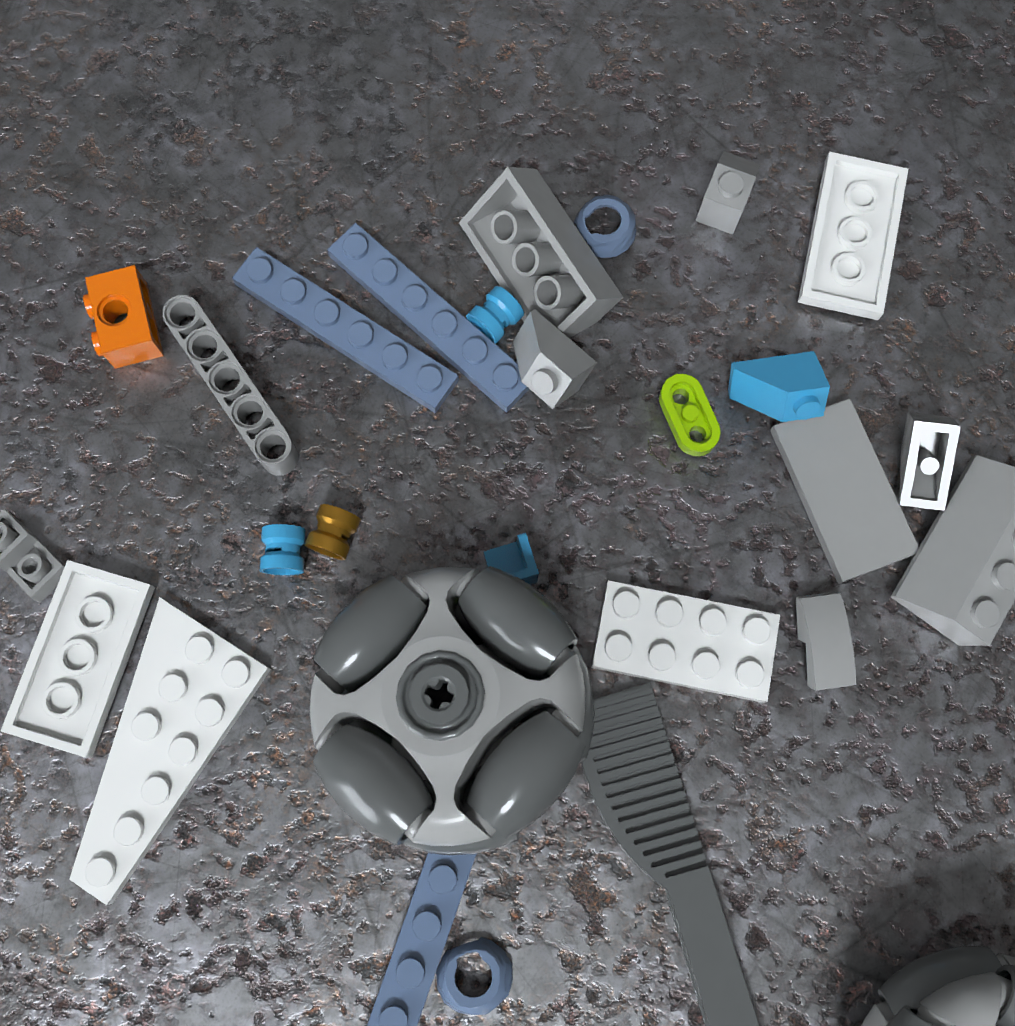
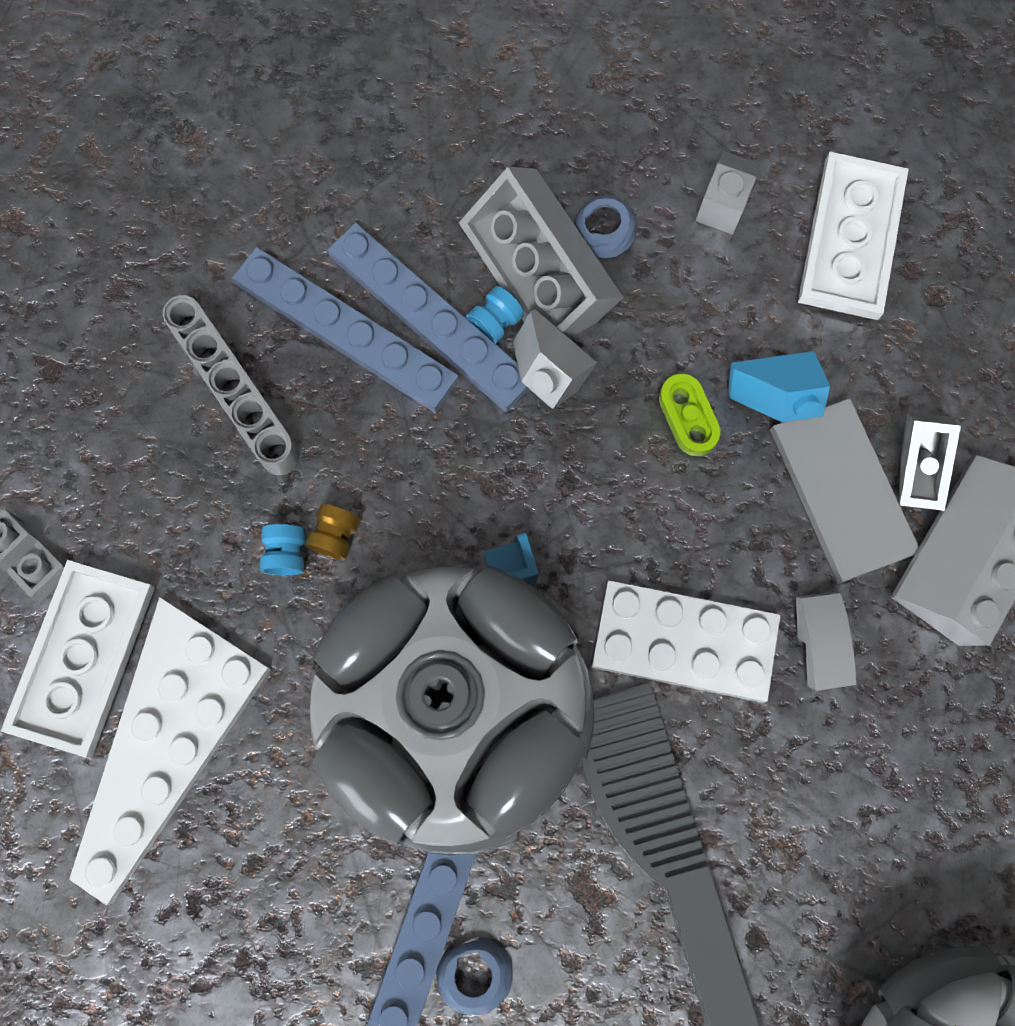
(136, 336): orange brick -> none

